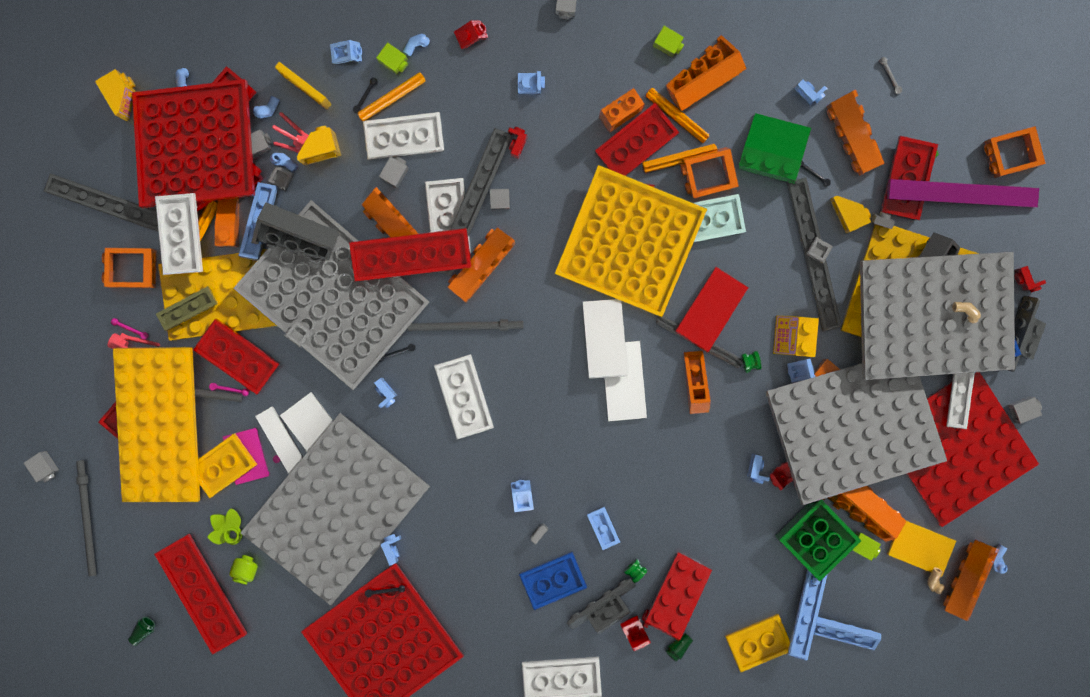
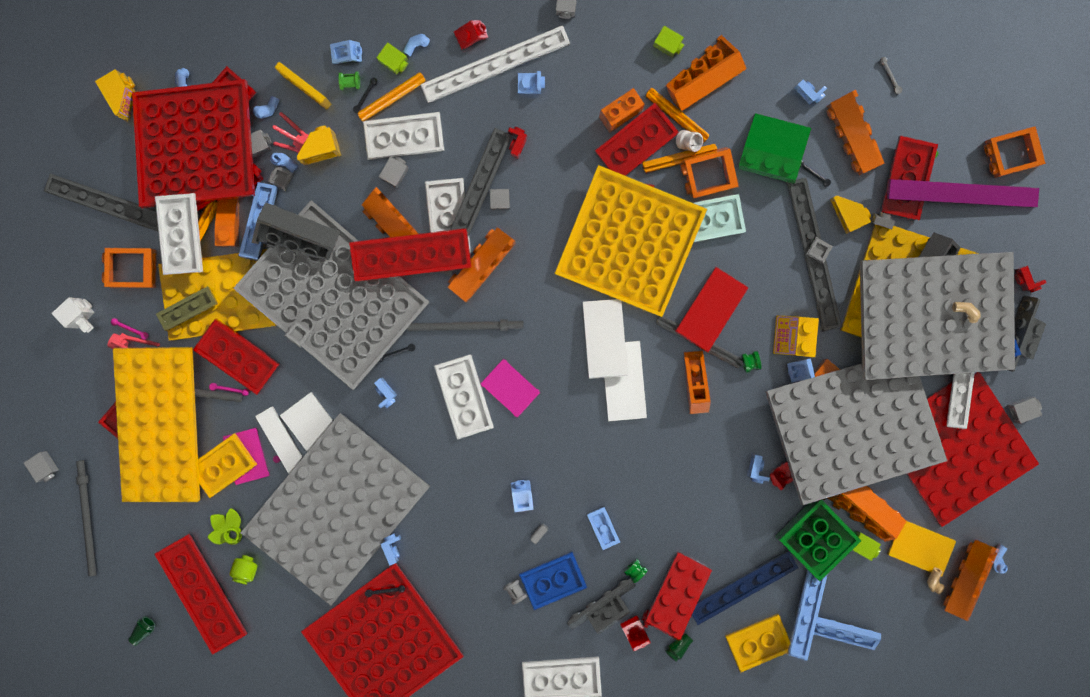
(74, 314): none -> white brick
(349, 80): none -> bright green bush
(495, 64): none -> white tile
(510, 388): none -> dark pink piece
(515, 591): none -> light grey bush
(689, 140): none -> white wheel
(744, 587): none -> dark blue plate

